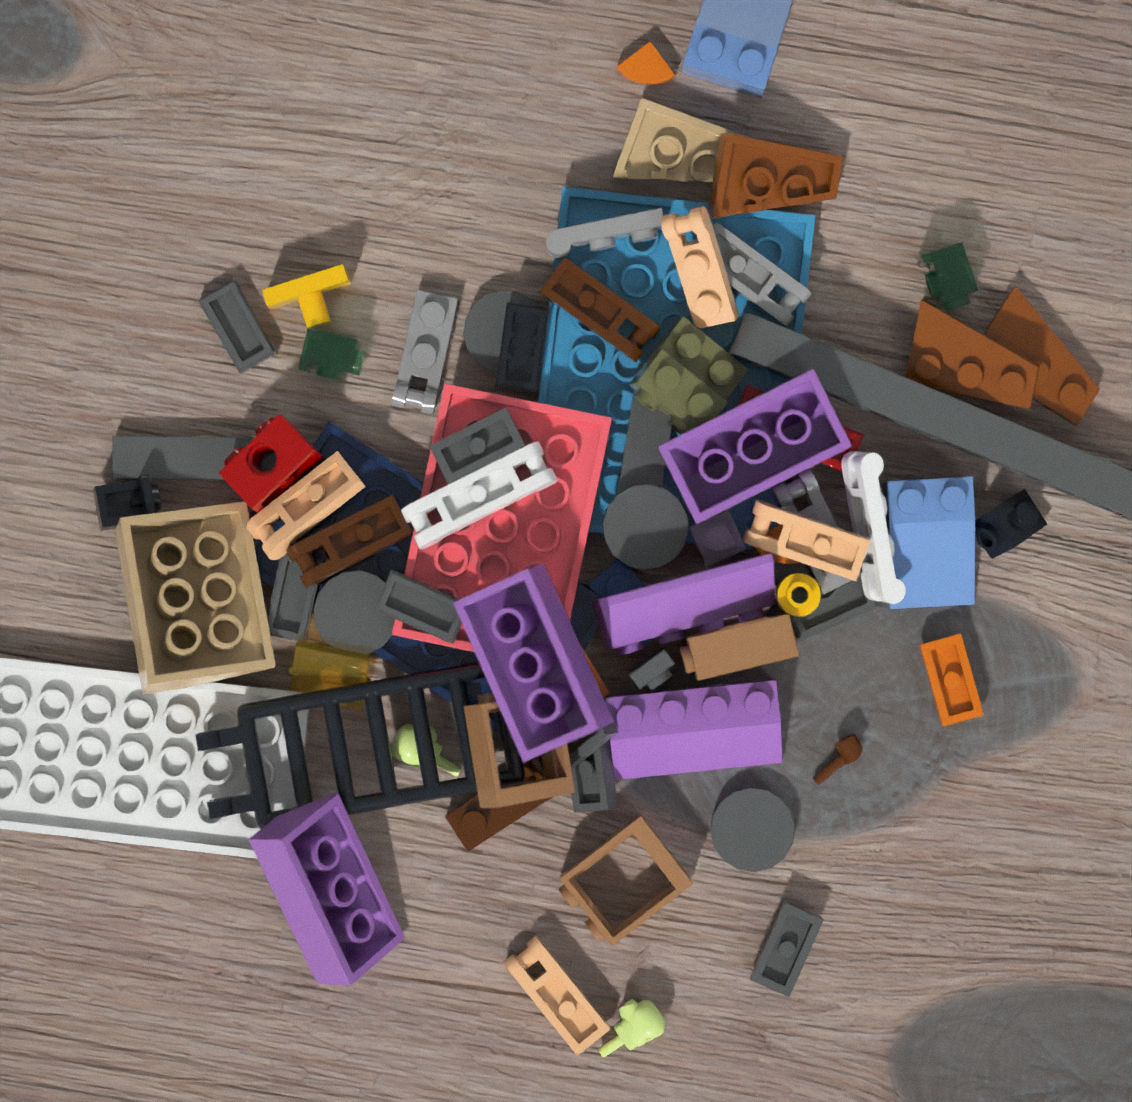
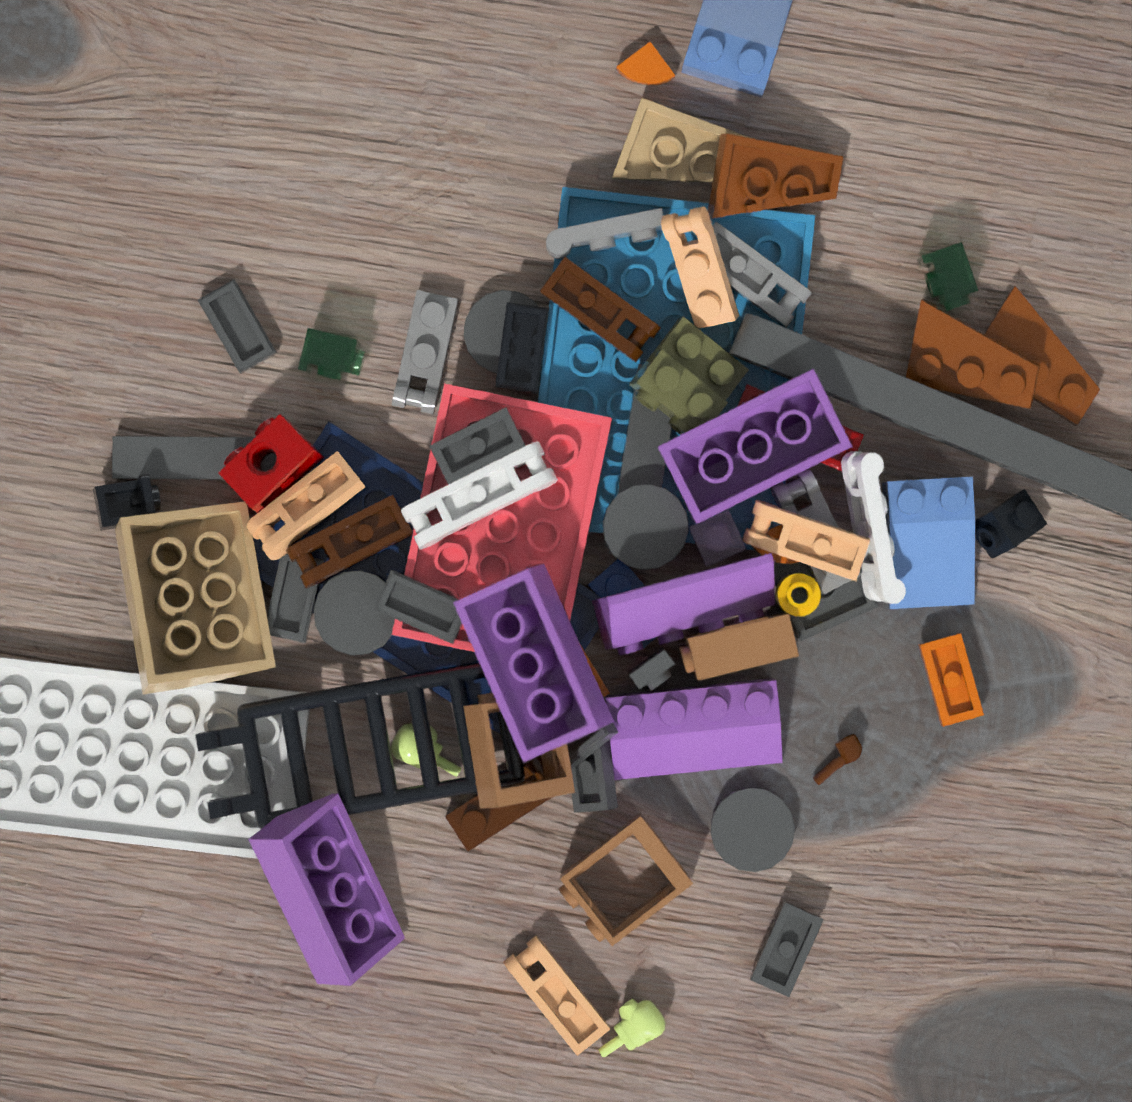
(308, 293): yellow tile -> none
(327, 667): clear yellow piece -> none

